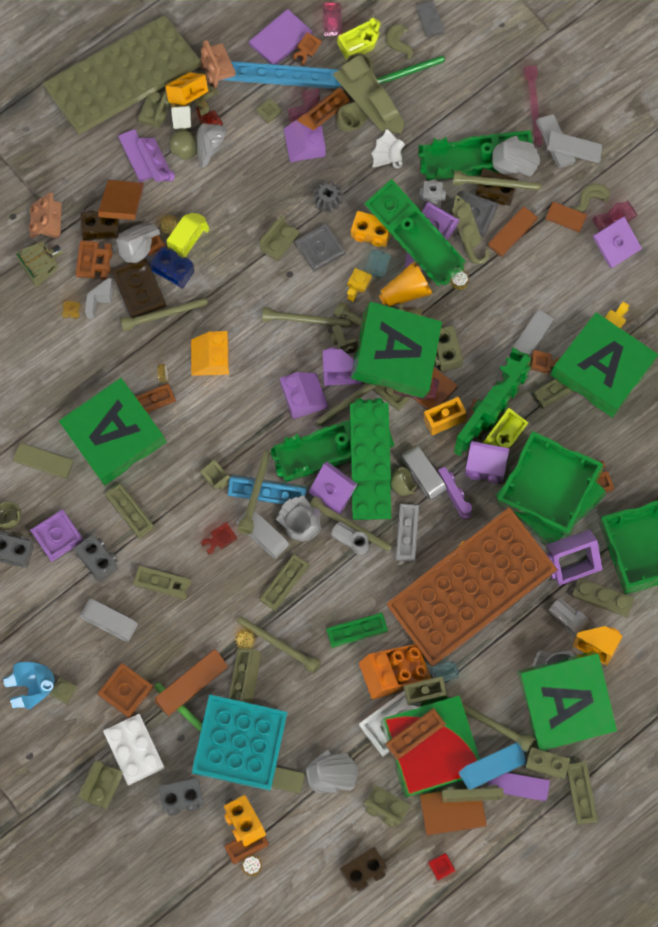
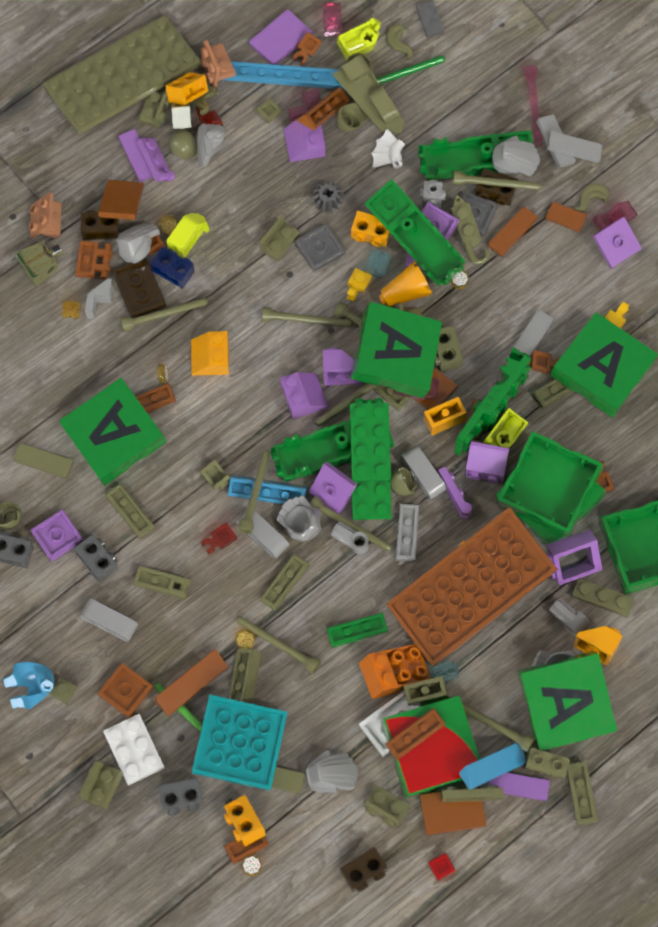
(338, 339): olive bracket -> none

